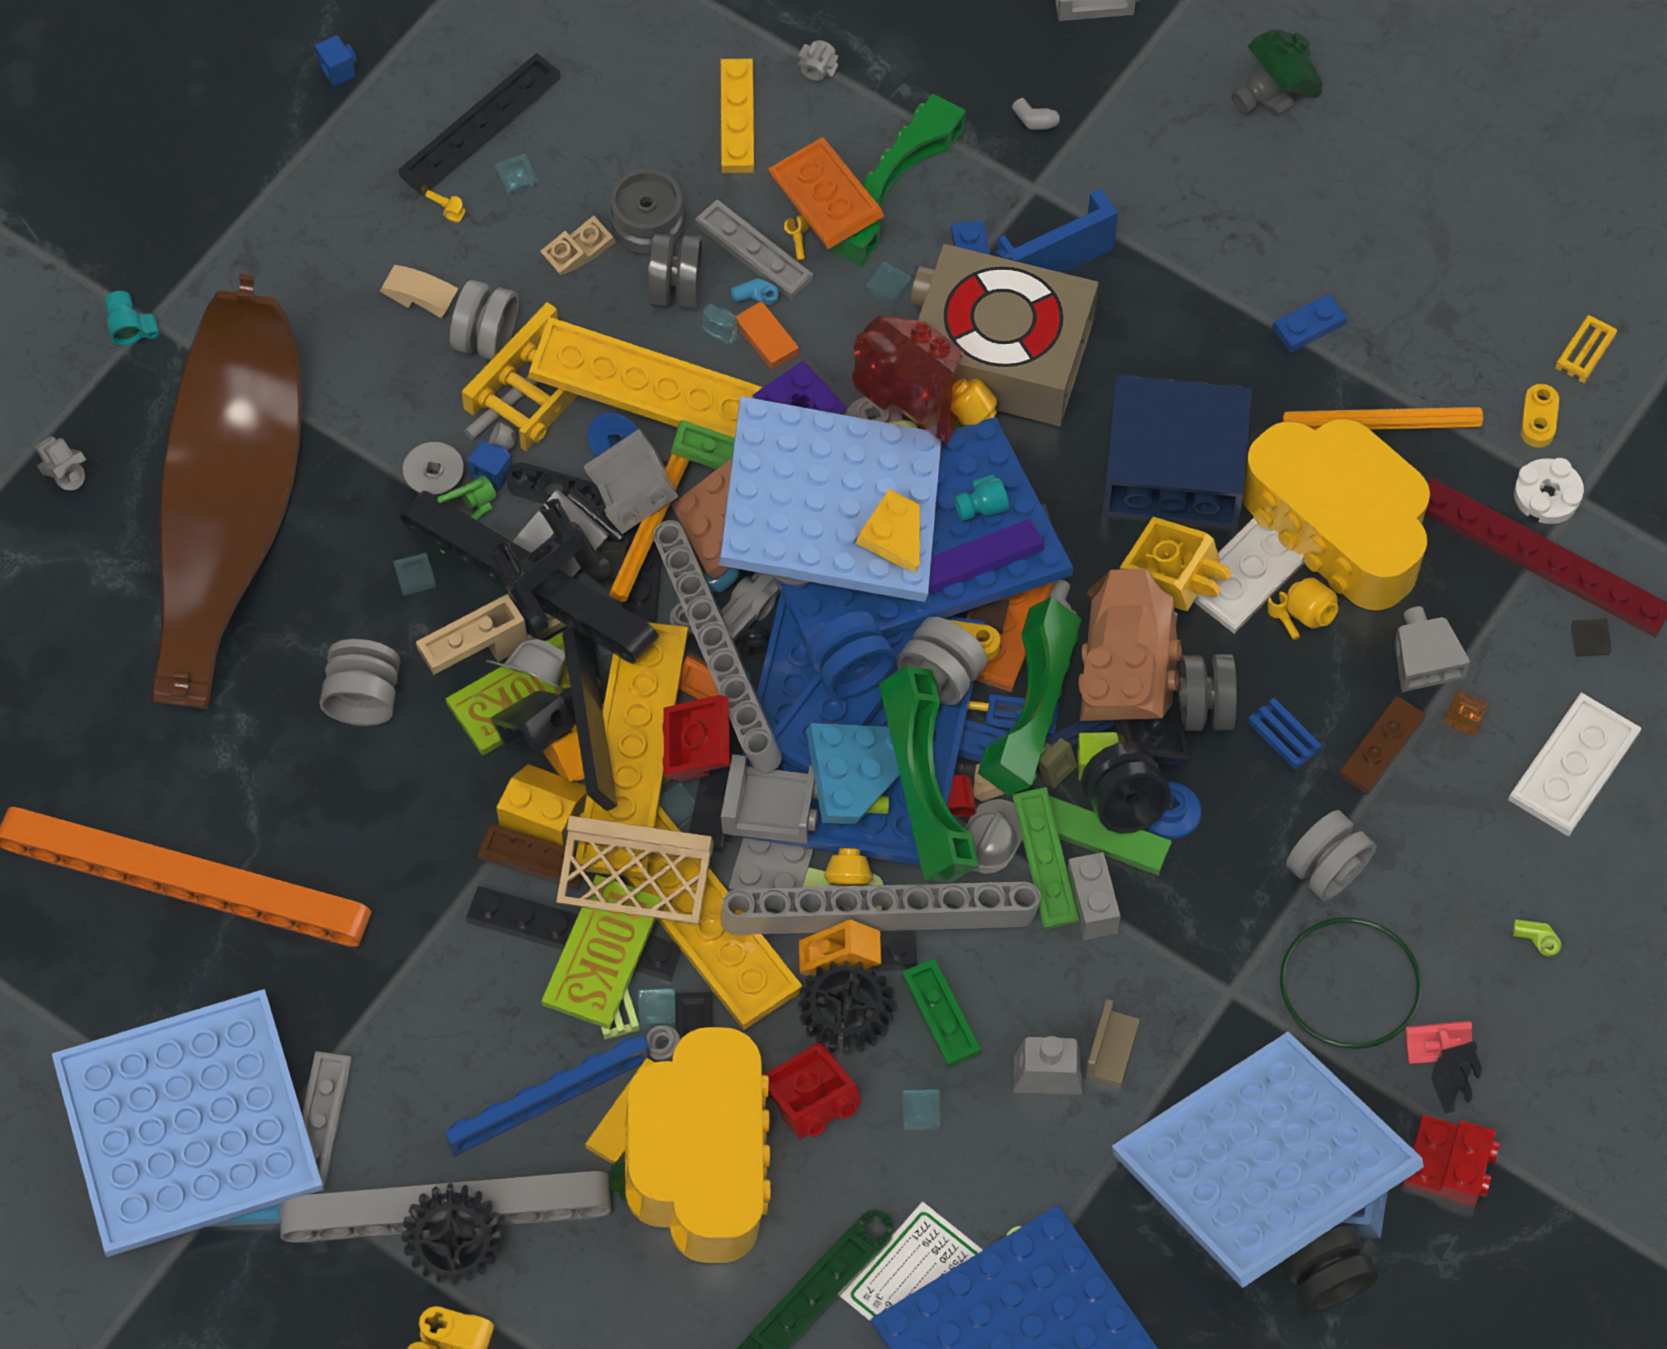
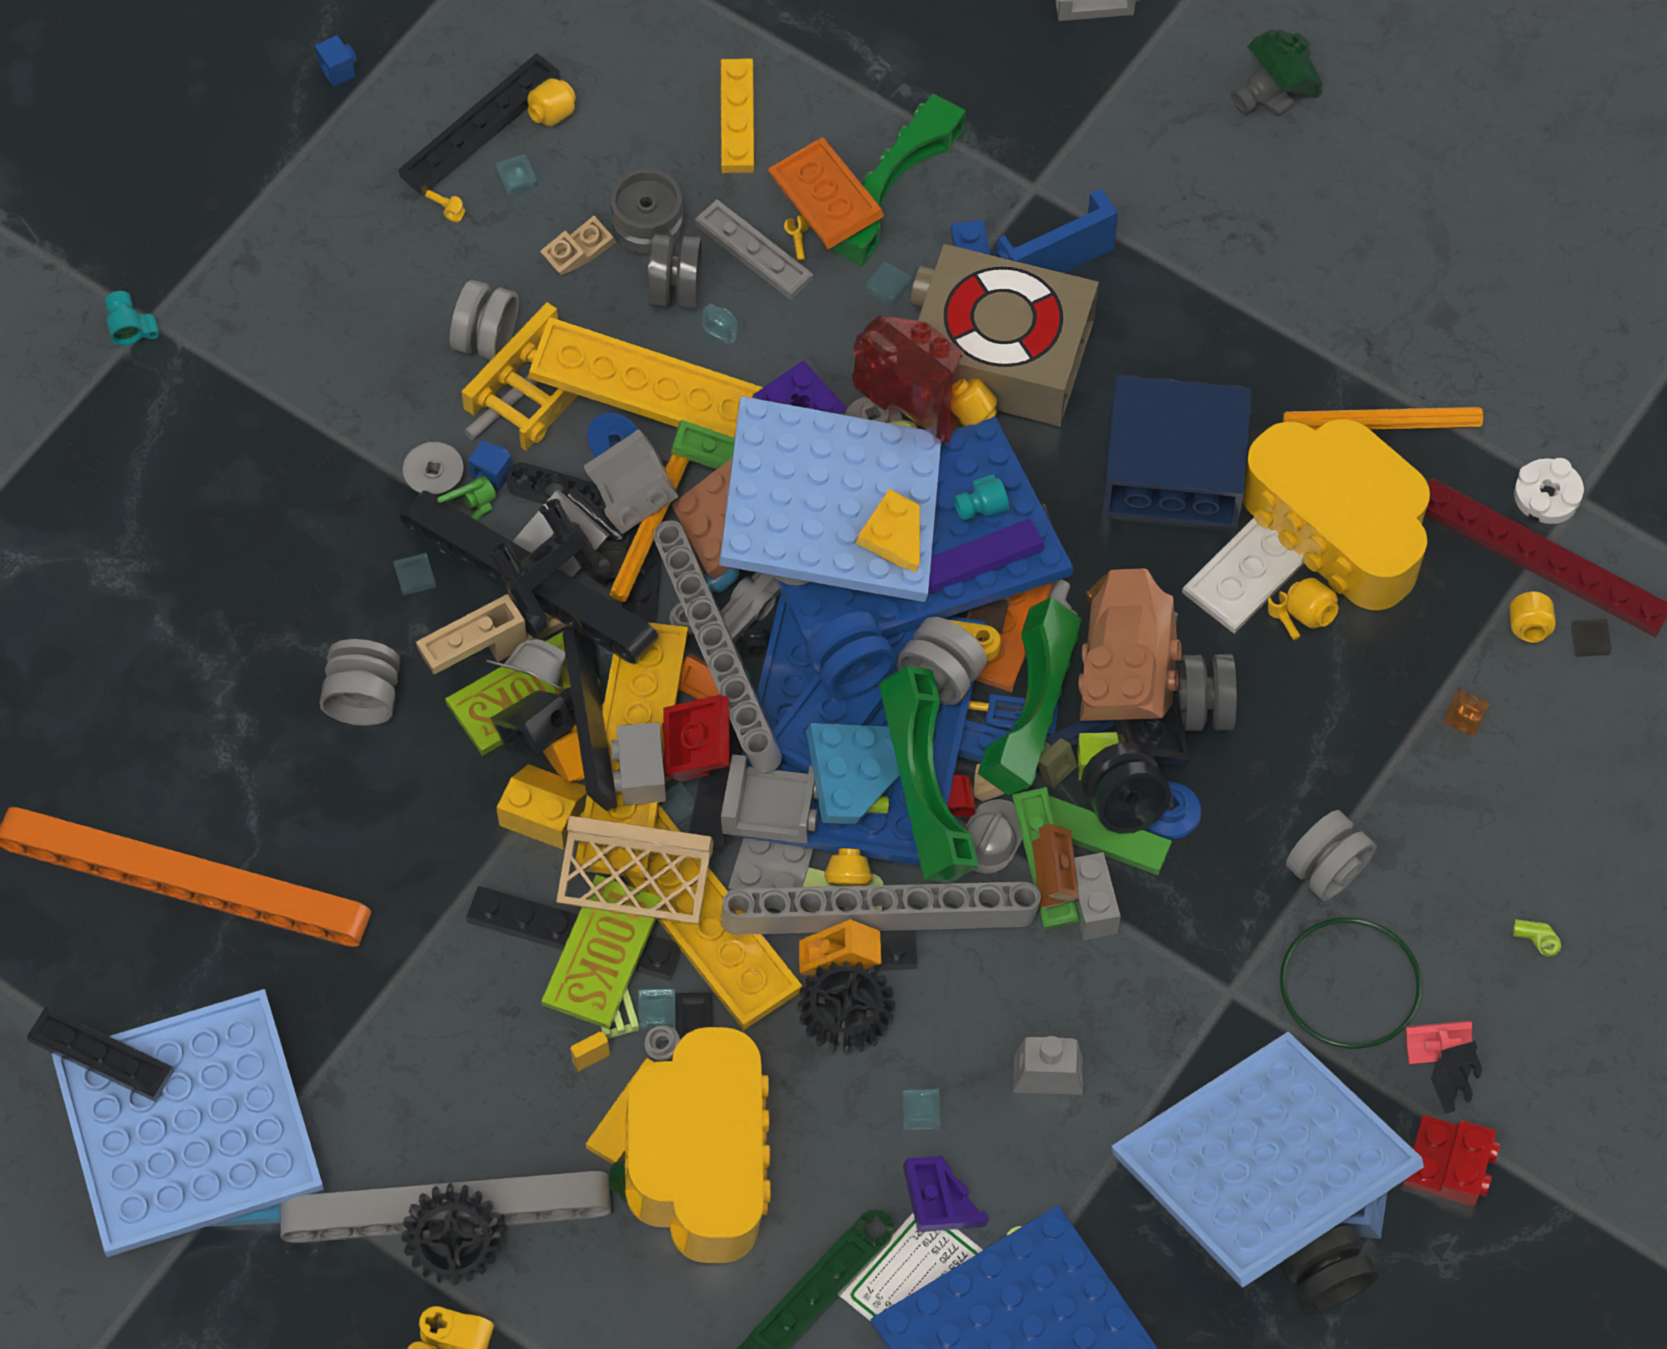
(61, 463): light grey hips -> none
(100, 1054): none -> black tile
(223, 480): reddish brown panel -> none
(324, 1106): light grey tile -> none
(425, 290): tan slope -> none
(503, 436): light grey hinge -> none
(525, 854): reddish brown plate -> none
(537, 1100): blue plate -> none
(551, 102): none -> yellow head
(590, 1051): none -> yellow tile
(640, 763): none -> light grey brick
(757, 290): dark azure arm -> none
(767, 335): orange tile -> none
(812, 1091): red plate -> none
(818, 60): light grey gear -> none
(938, 1197): none -> dark purple wing
(941, 1013): green plate -> none
(1035, 118): light grey arm -> none
(1055, 866): none -> dark orange panel
(1111, 1047): dark tan panel -> none
(1178, 561): yellow hinge -> none
(1293, 725): blue tile -> none
(1309, 323): blue plate -> none
(1382, 745): reddish brown plate -> none
(1428, 652): light grey torso -> none
(1532, 616): none -> yellow head
(1540, 413): yellow plate -> none
(1574, 368): yellow tile -> none
(1574, 764): white tile -> none

